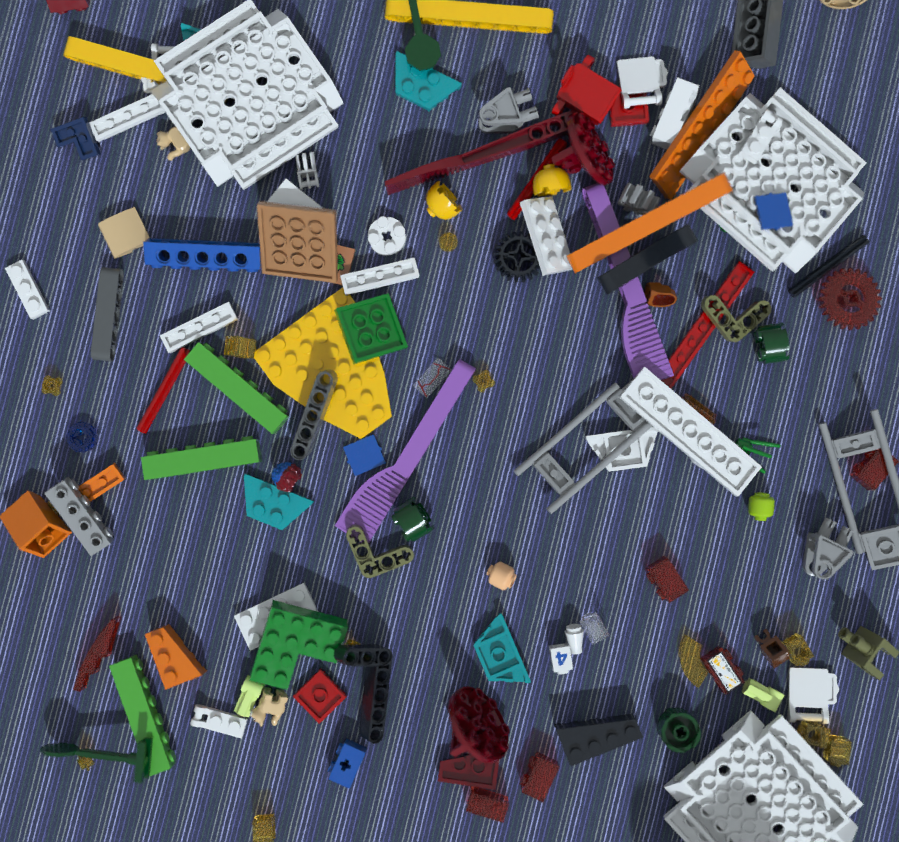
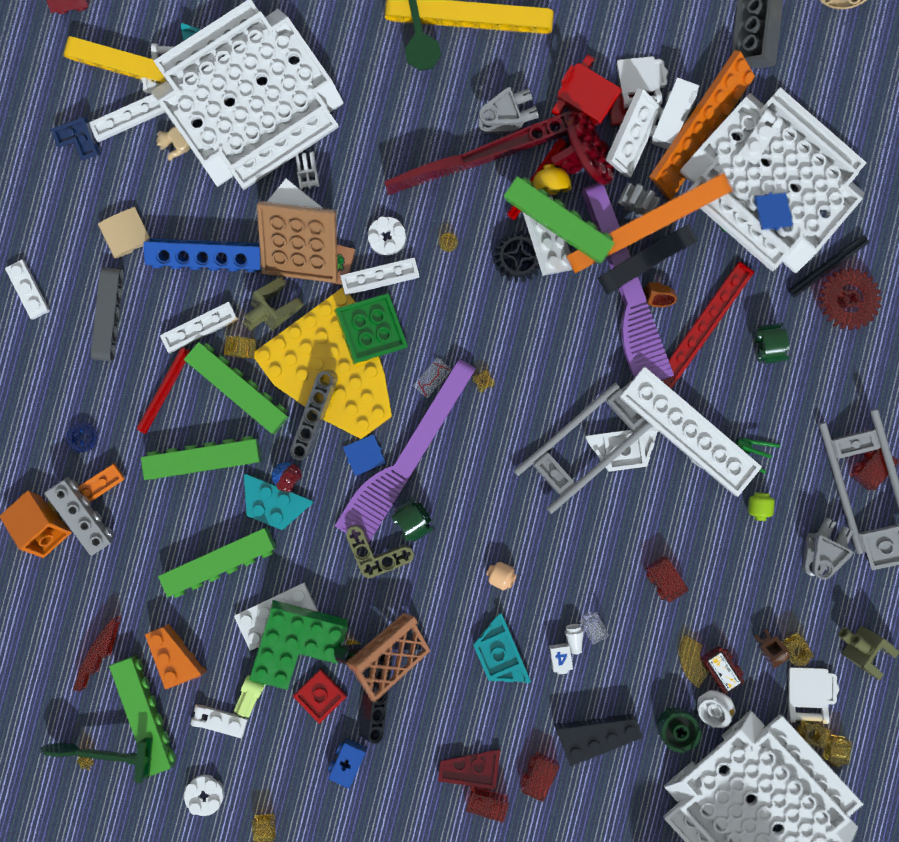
(46, 385): clear yellow plate -> none
(192, 794): none -> white plate
(217, 562): none -> bright green brick
(268, 315): none -> olive piece
(270, 705): tan animal -> none
(383, 645): none -> nougat fence
(422, 87): teal wing -> none
(442, 202): yellow cylinder -> none
(477, 725): dark red bracket -> none
(559, 220): none -> bright green brick
(633, 133): none -> white plate
(700, 408): clear orange tile -> none
(715, 709): none -> white hat
(736, 324): olive beam -> none
(765, 695): yellowish green piece -> none

